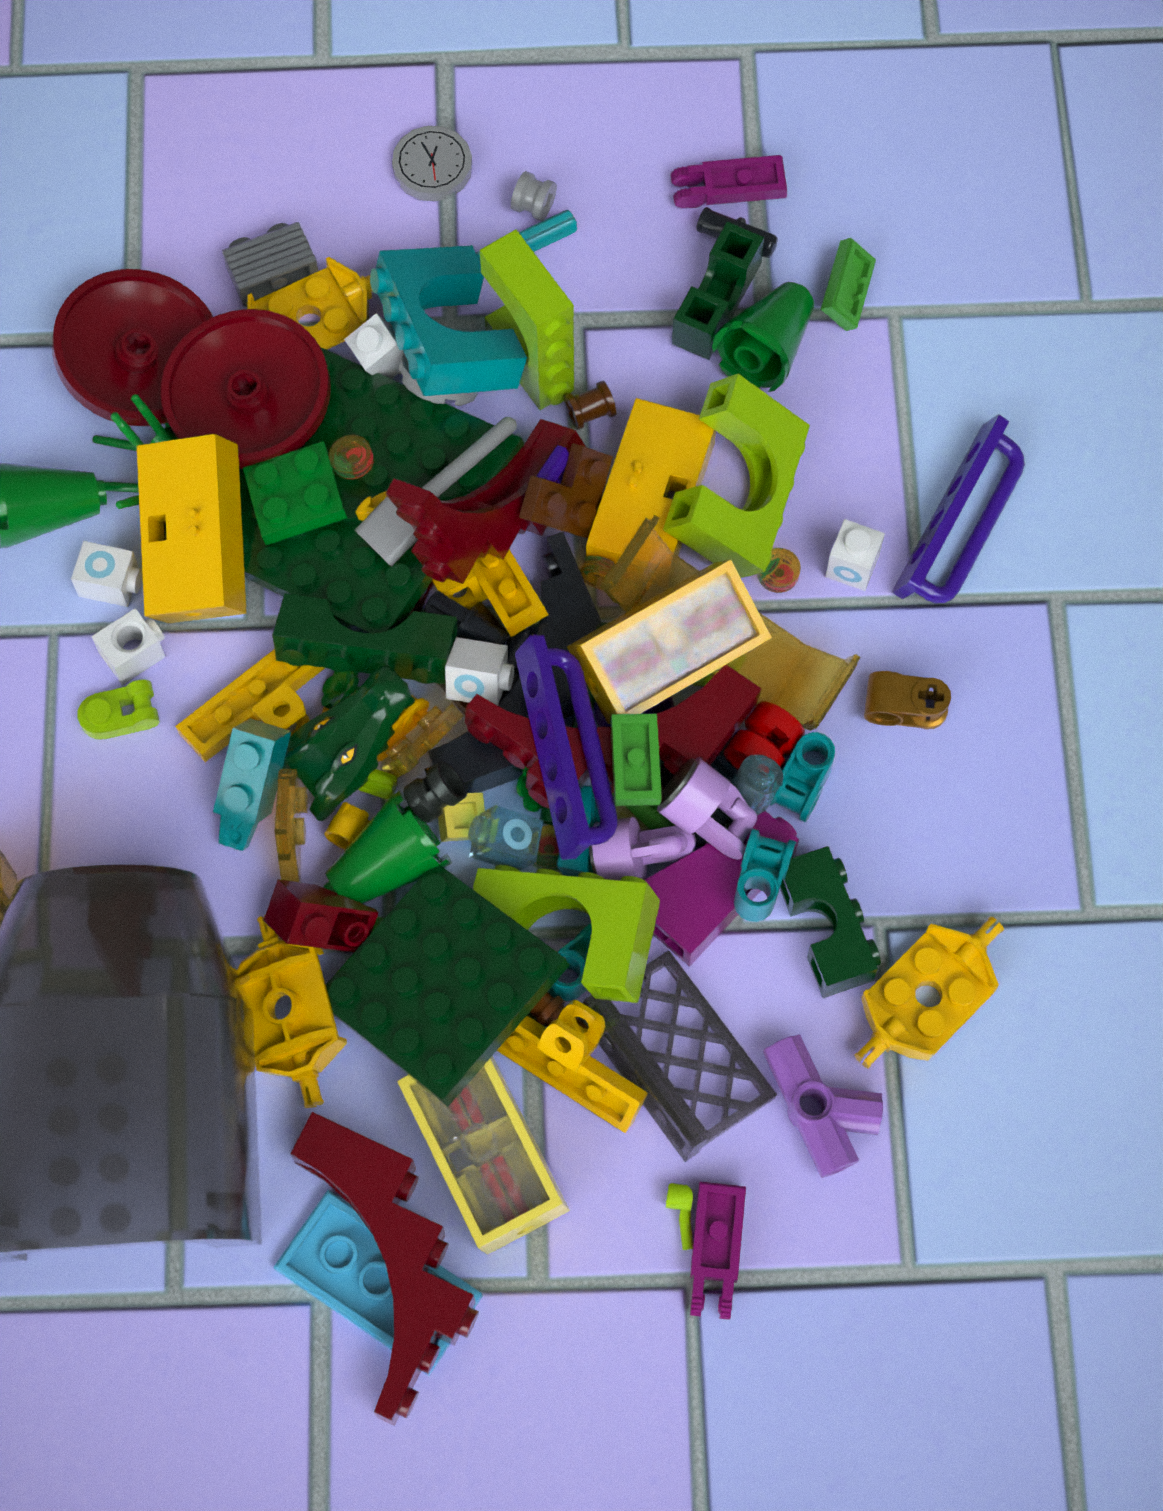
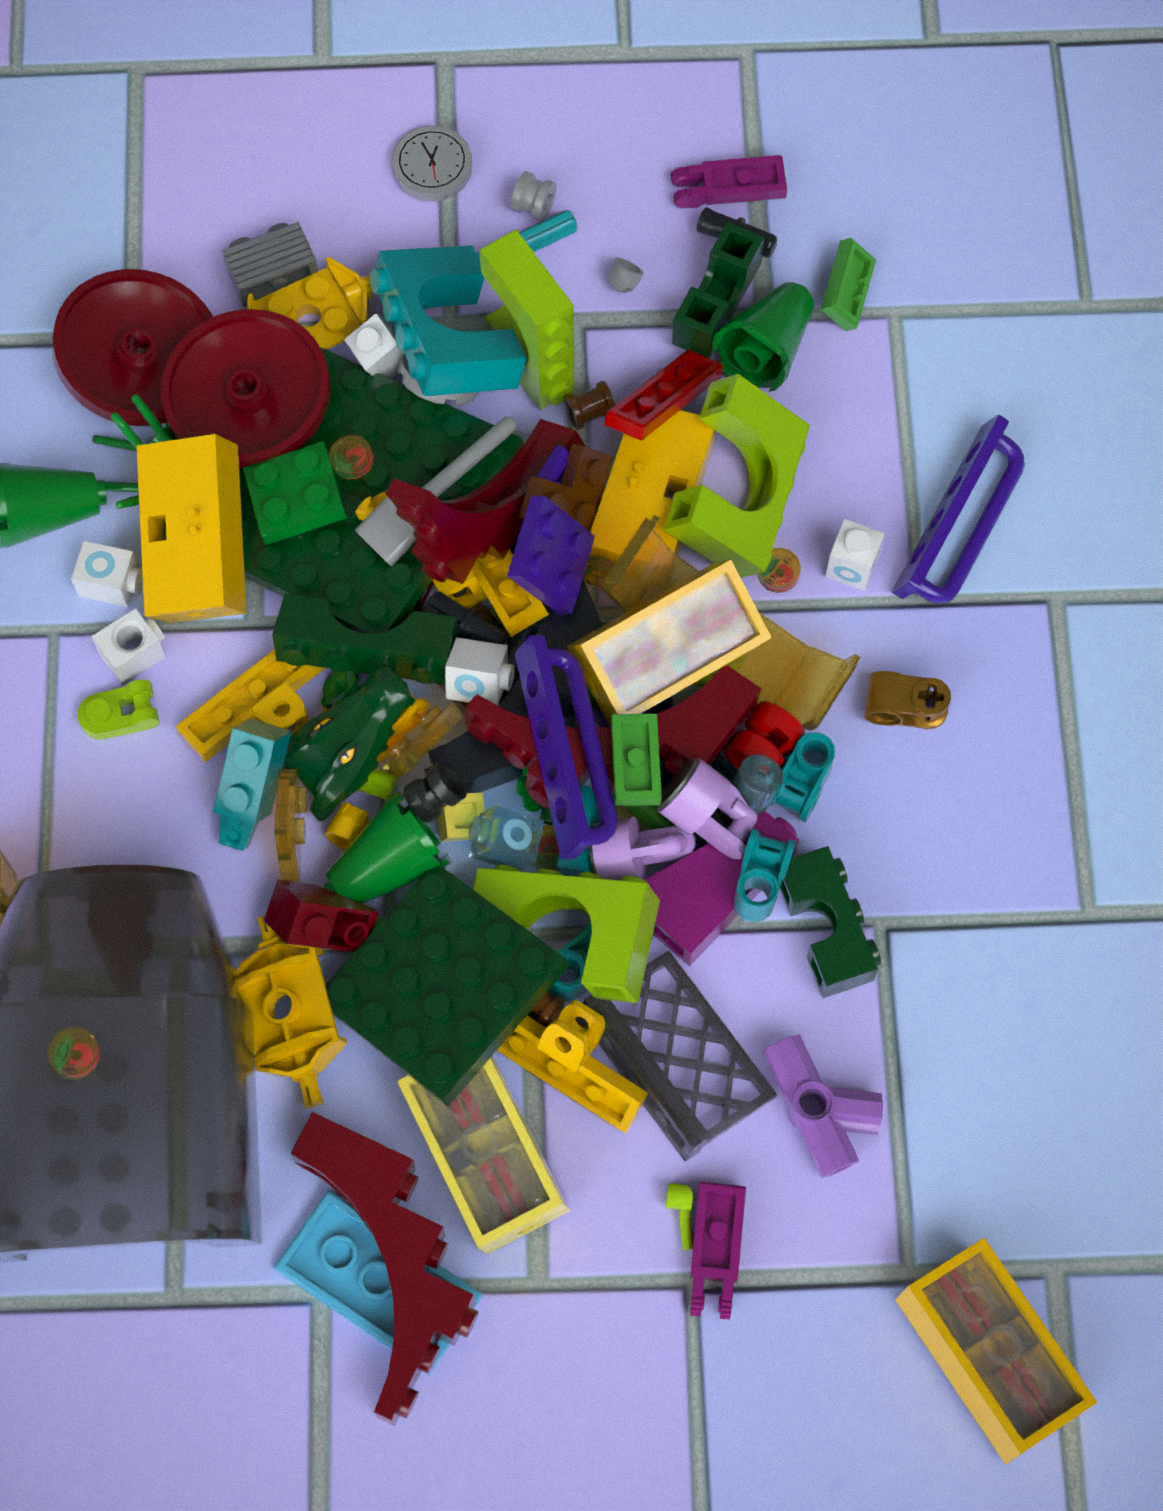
(74, 1053): none -> clear yellow tile
(551, 555): none -> dark purple plate
(624, 275): none -> light grey hinge
(663, 395): none -> red tile
(941, 959): yellow plate -> none
(995, 1350): none -> brick

